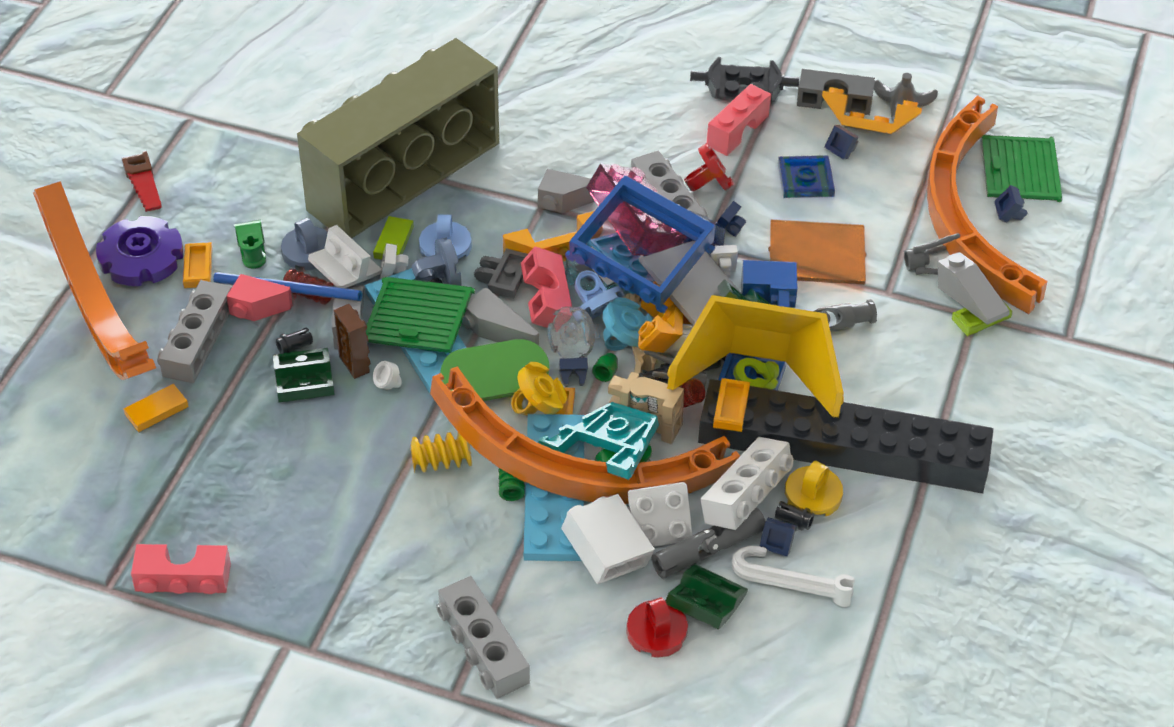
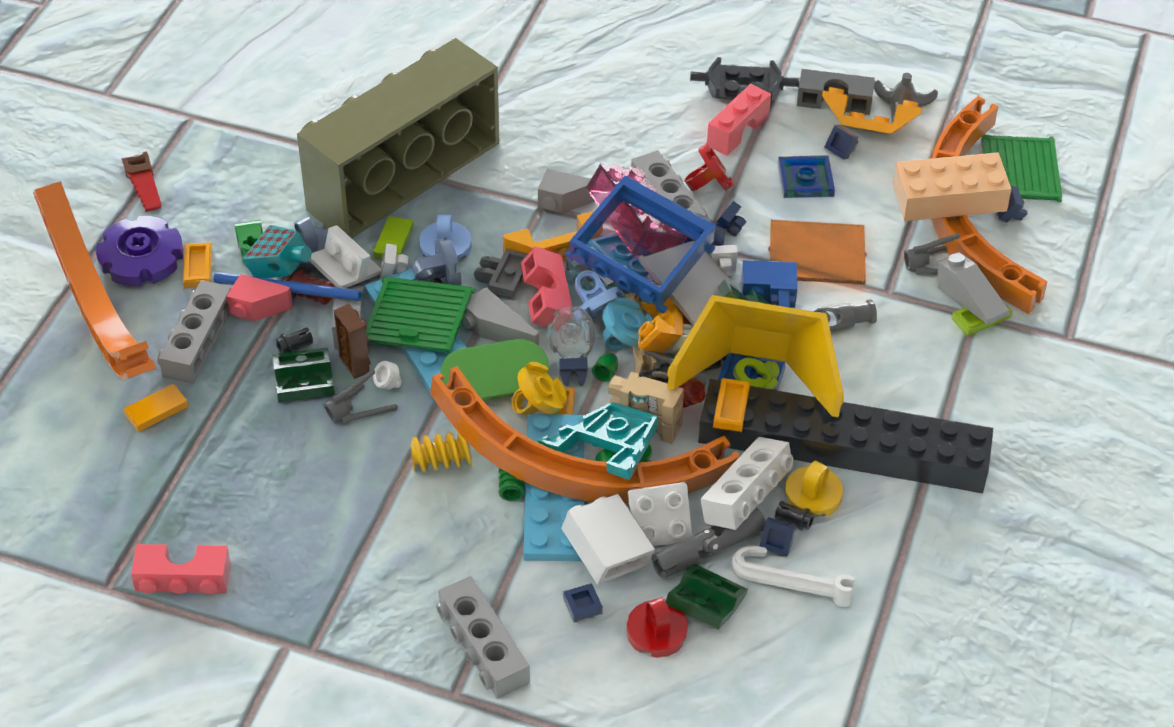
(277, 253): none -> teal torso
(340, 405): none -> dark grey plant
(582, 602): none -> dark blue tile
(951, 186): none -> light nougat brick

